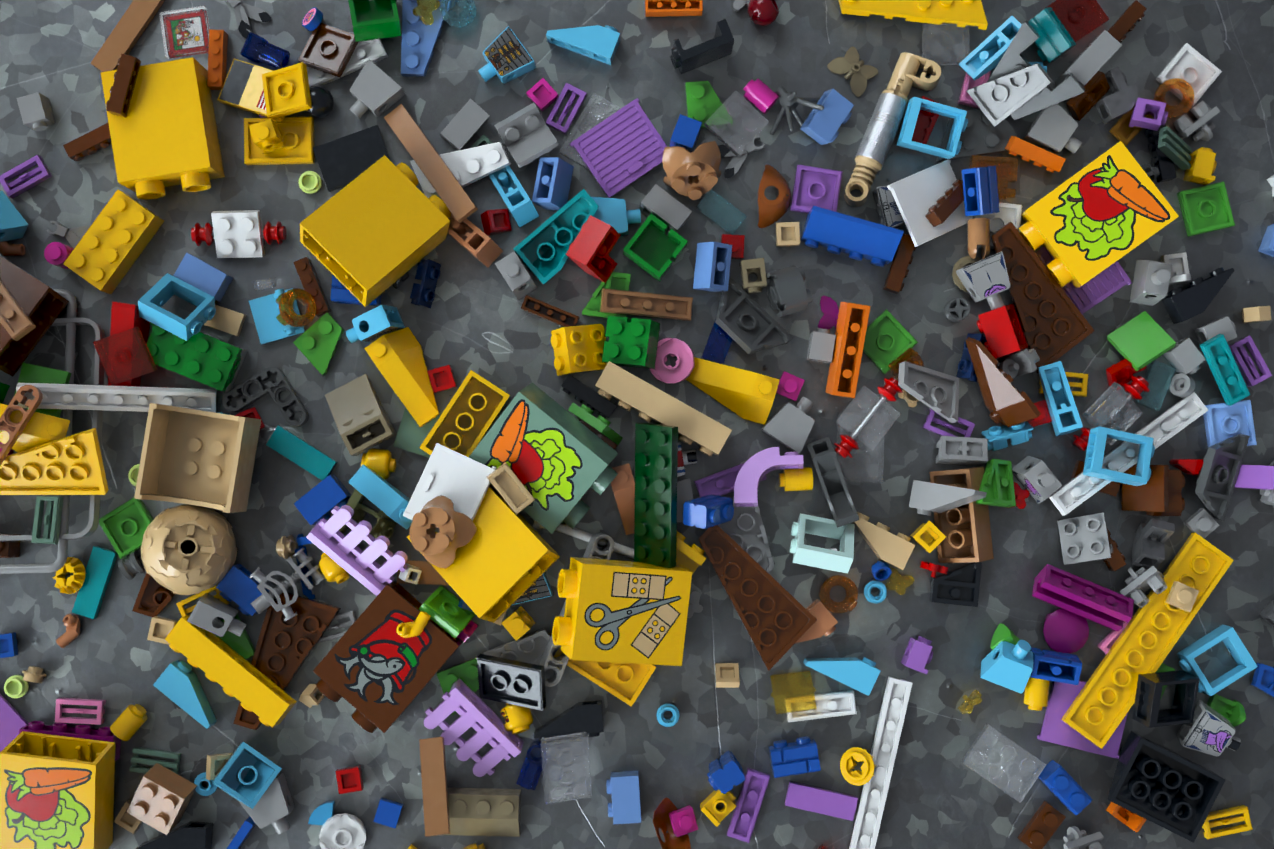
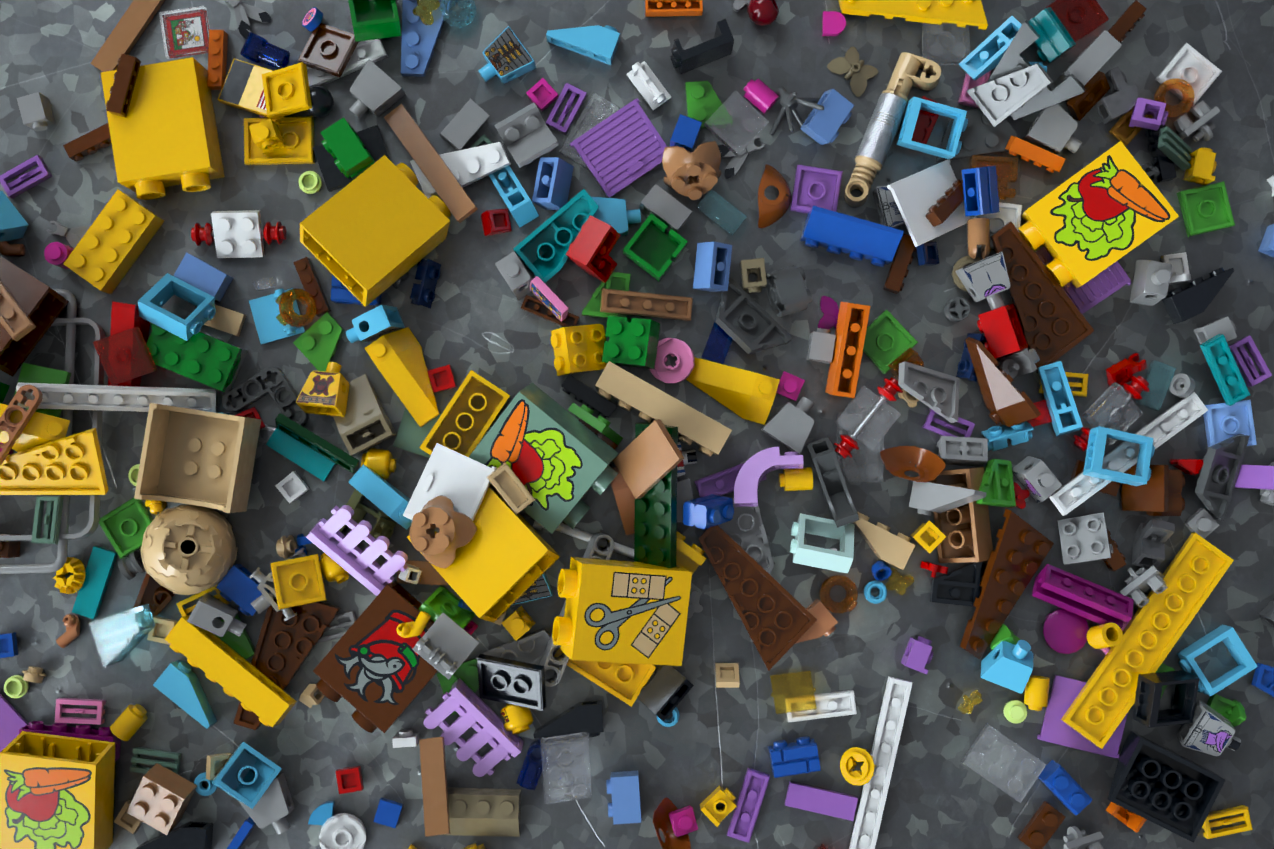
(121, 633): none -> clear light blue slope
(155, 506): none -> yellow arm
(292, 487): none -> white plate
(298, 581): none -> yellow tile
(317, 443): none -> dark green tile
(322, 499): blue brick -> none
(325, 392): none -> yellow torso
(346, 146): none -> green piece
(405, 738): none -> white plate
(445, 645): none -> light grey hinge
(474, 240): nougat slope -> none
(549, 298): none -> bright pink tile
(648, 85): none -> white hinge
(648, 459): none -> medium nougat tile
(665, 691): none -> black brick
(725, 773): blue brick -> none
(737, 243): red plate -> none
(787, 234): tan plate -> none
(832, 23): none -> dark pink tile
(850, 671): medium azure slope -> none
(927, 463): none -> dark orange piece
(928, 254): none -> dark blue tile
(1004, 580): none -> reddish brown wing
(1015, 711): none -> yellowish green plate
(1056, 666): blue brick -> none
(1104, 635): none -> yellow brick
(1141, 340): bright green tile -> none
(1182, 596): tan plate -> none
(1185, 357): light grey brick -> none
(1256, 314): tan piece -> none

